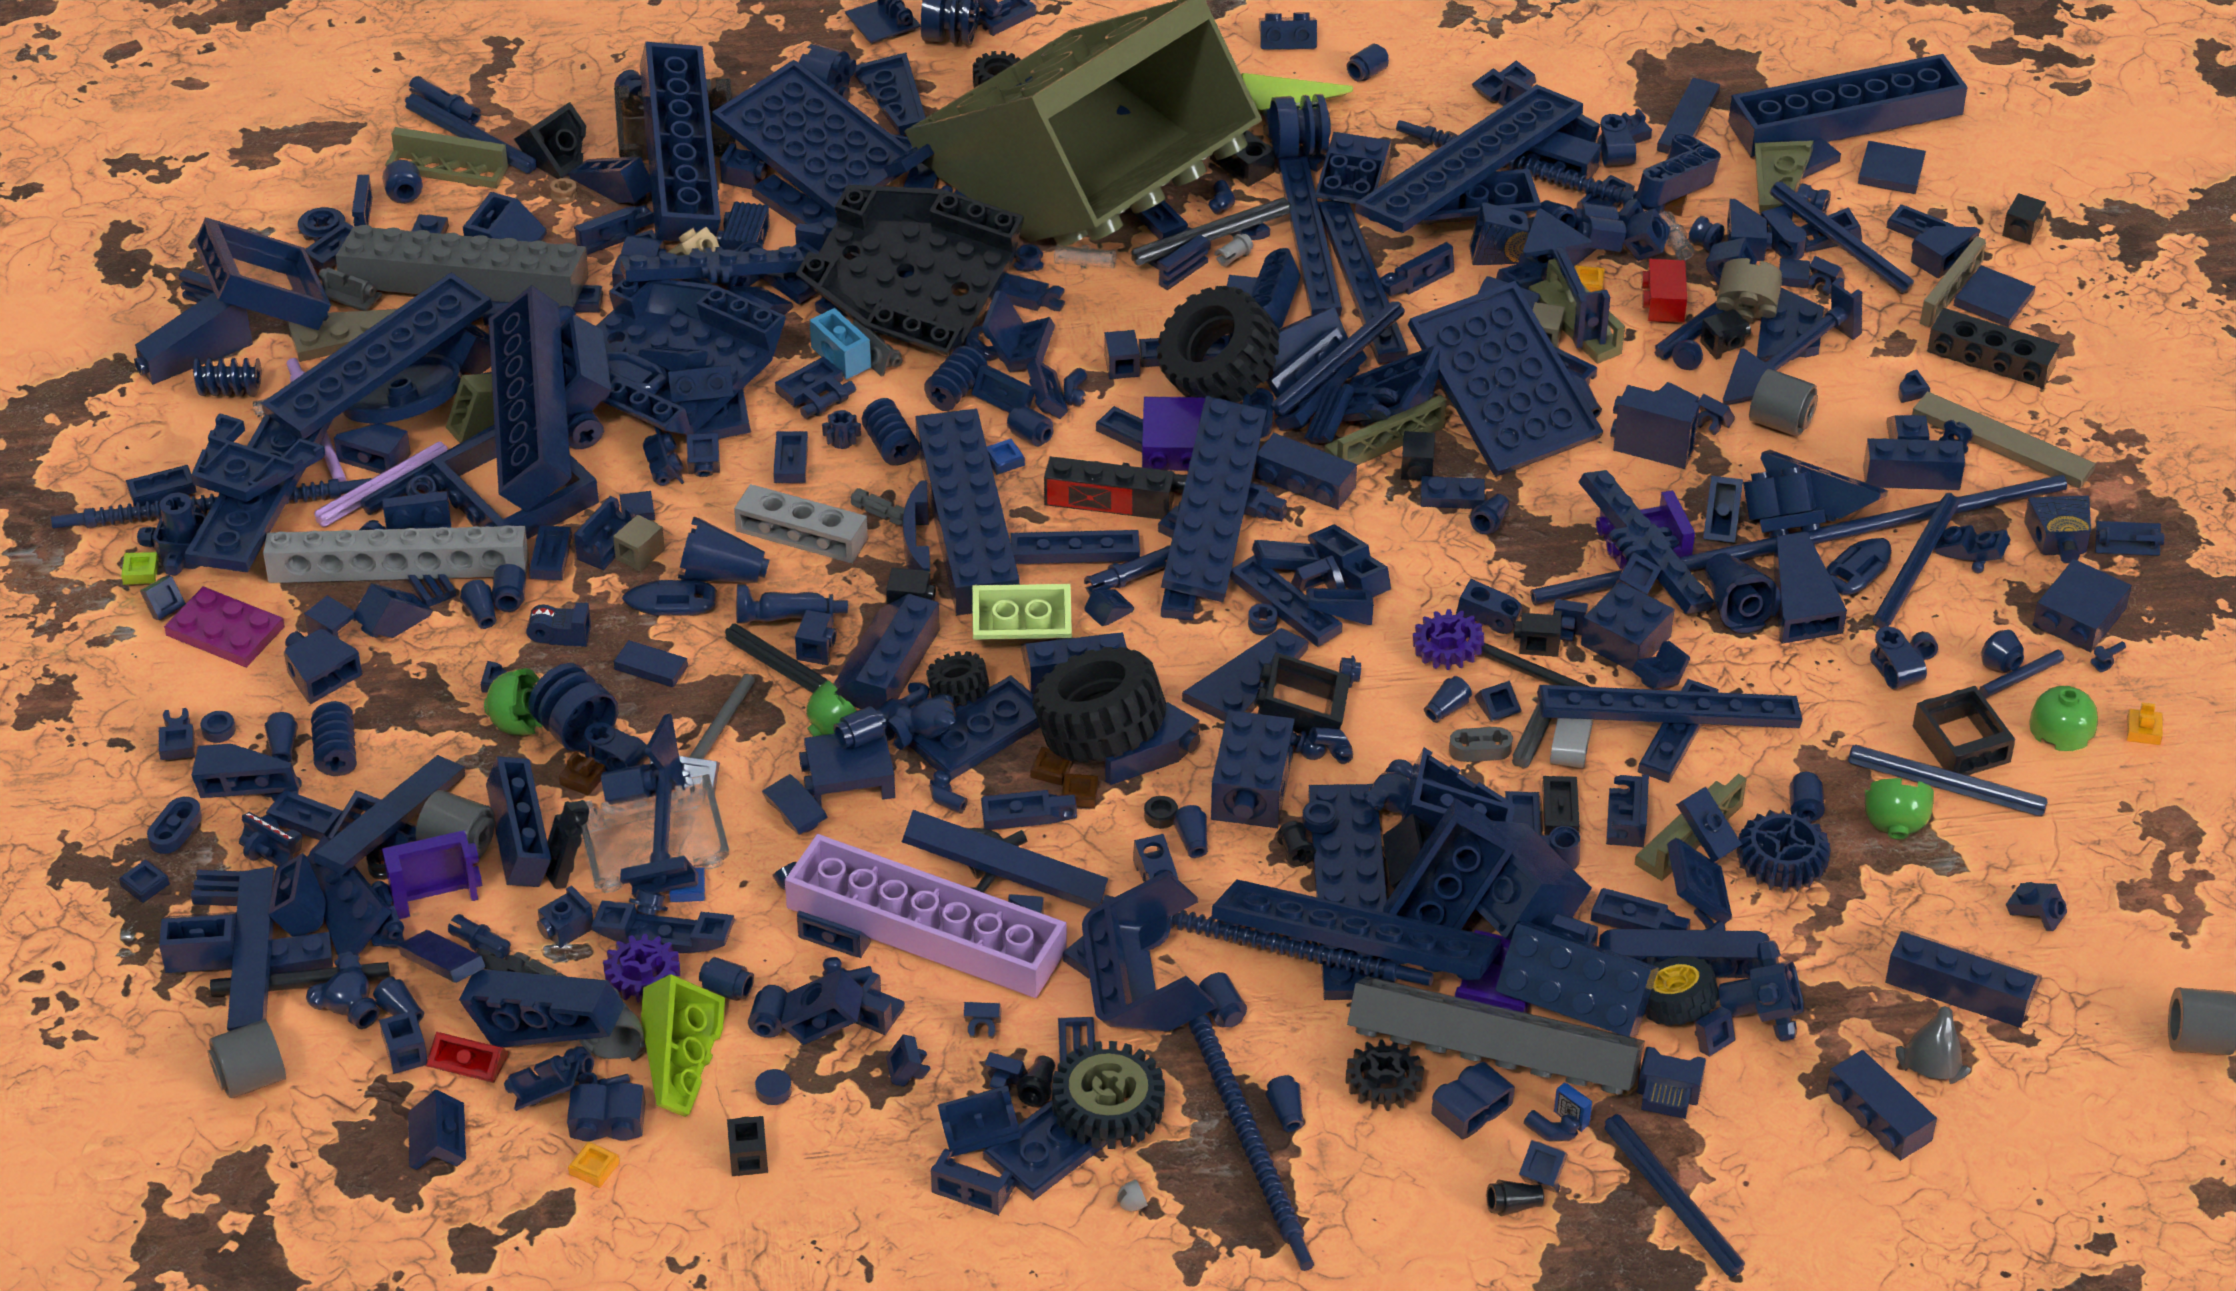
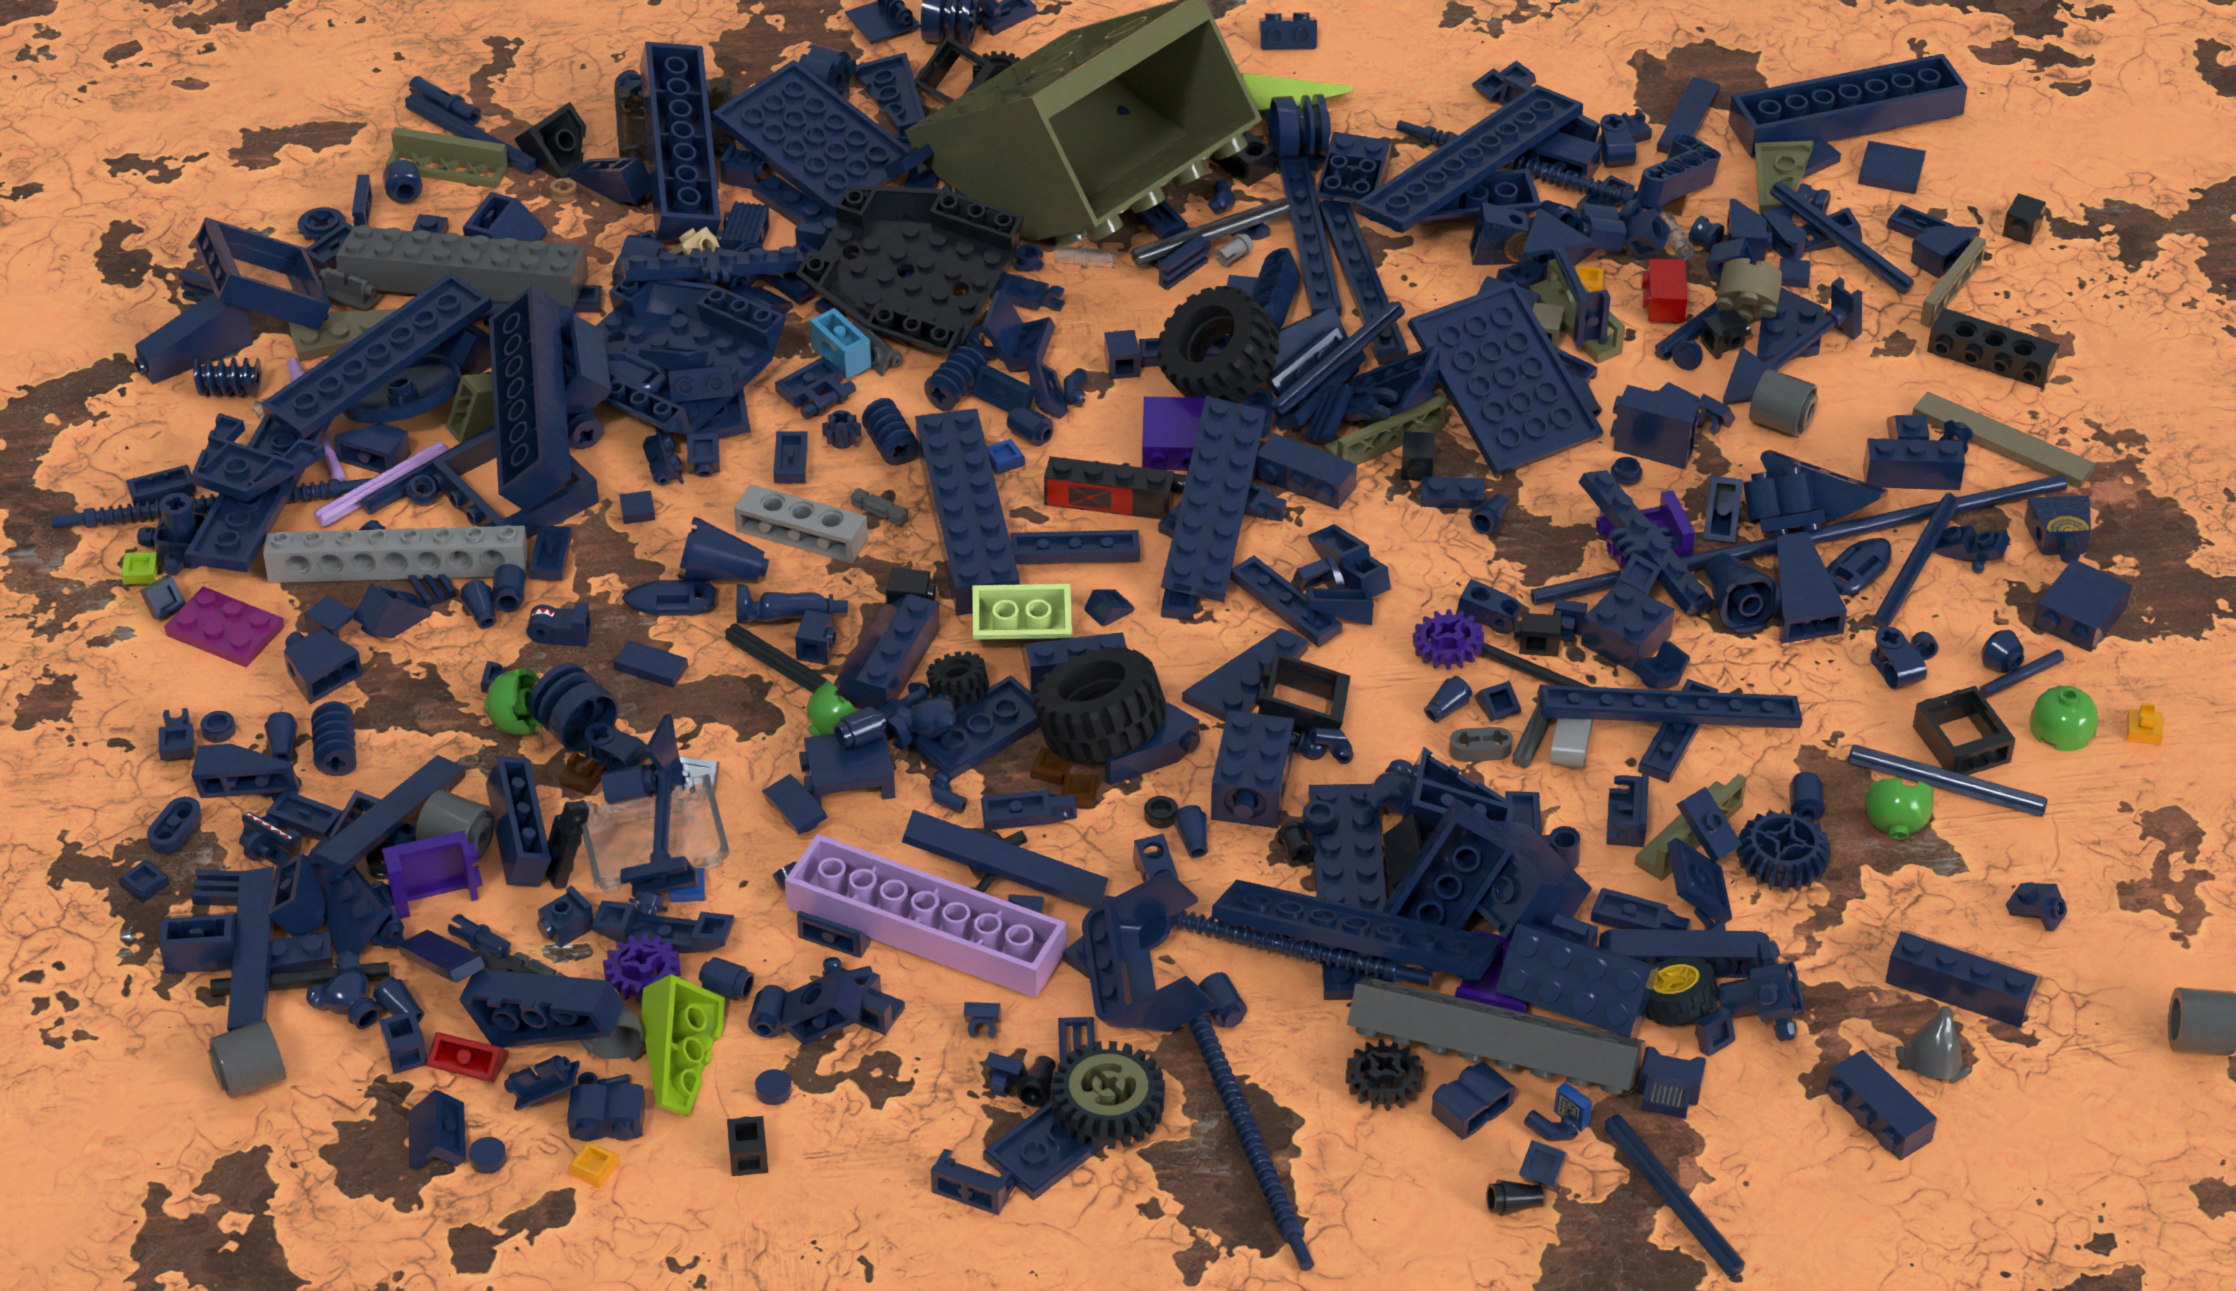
(417, 511): dark blue bracket -> none
(487, 1155): none -> dark blue tile
(585, 1058): dark blue plate -> none
(595, 537): dark blue hinge -> none
(612, 228): dark blue hinge -> none
(639, 542): dark tan brick -> none
(723, 717): dark grey bar -> none
(906, 1061): dark blue tile -> none
(916, 514): dark blue slope -> none
(944, 58): none -> black window
(979, 1121): dark blue hinge -> none
(1119, 575): dark blue pin -> none
(1122, 427): dark blue tile -> none
(1131, 1196): light grey hinge -> none
(1264, 611): dark blue bush -> none
(1284, 554): dark blue tile -> none
(1286, 1101): dark blue cone -> none
(1350, 667): dark blue plate -> none
(1367, 62): dark blue brick -> none
(1420, 271): dark blue hinge -> none
(1560, 802): black plate -> none
(1626, 471): none -> dark blue plate
(1824, 272): dark blue tile -> none
(1912, 387): dark blue tile -> none
(1994, 296): dark blue tile -> none
(2104, 656): dark blue hand -> none
(2128, 538): dark blue hinge -> none

